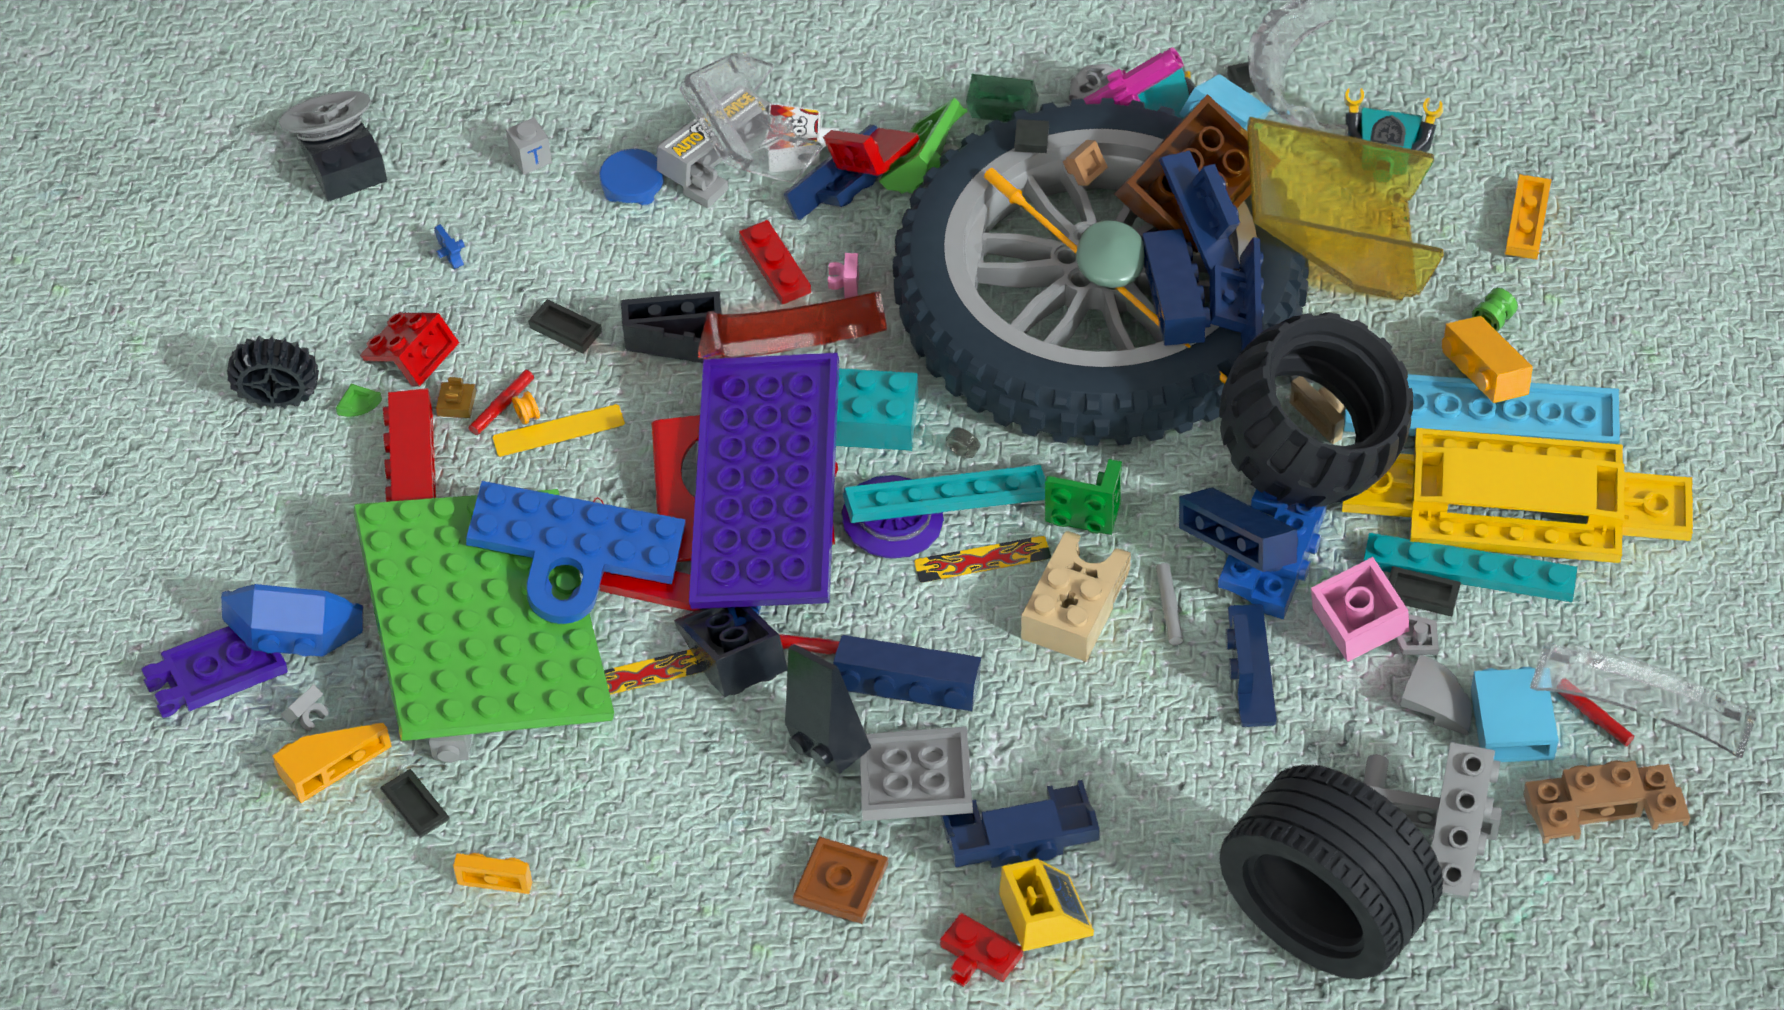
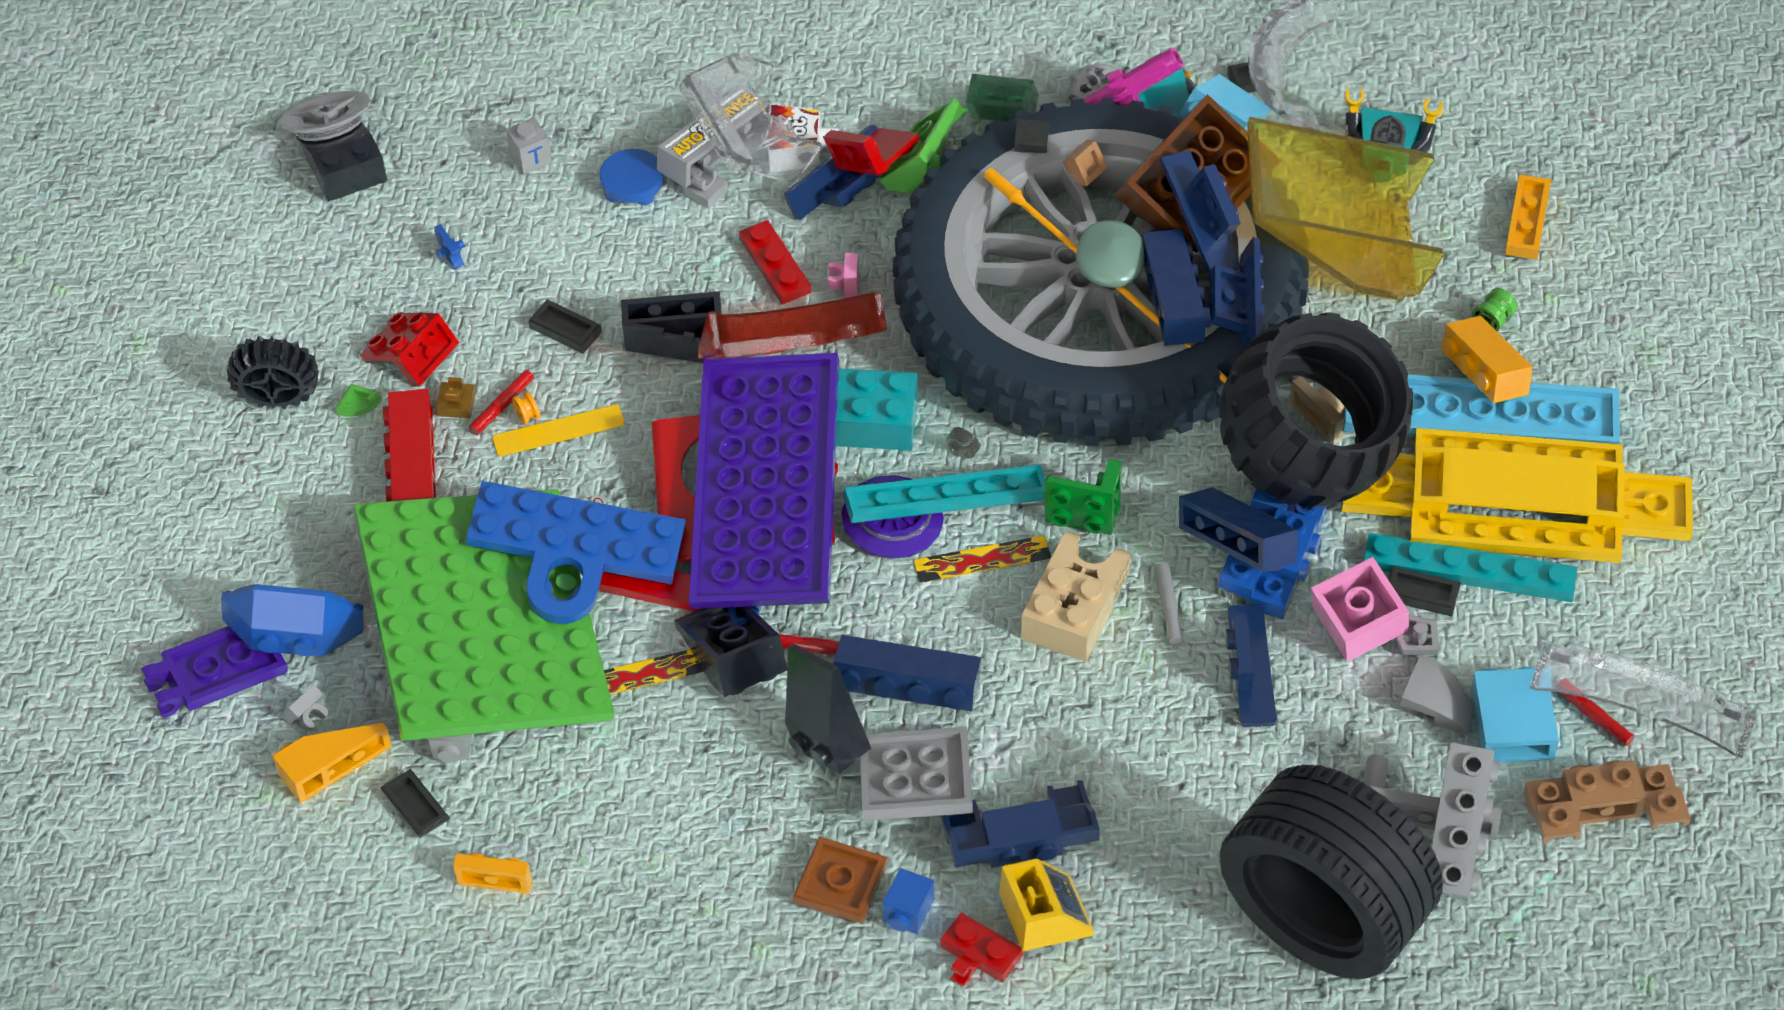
(908, 901): none -> blue brick

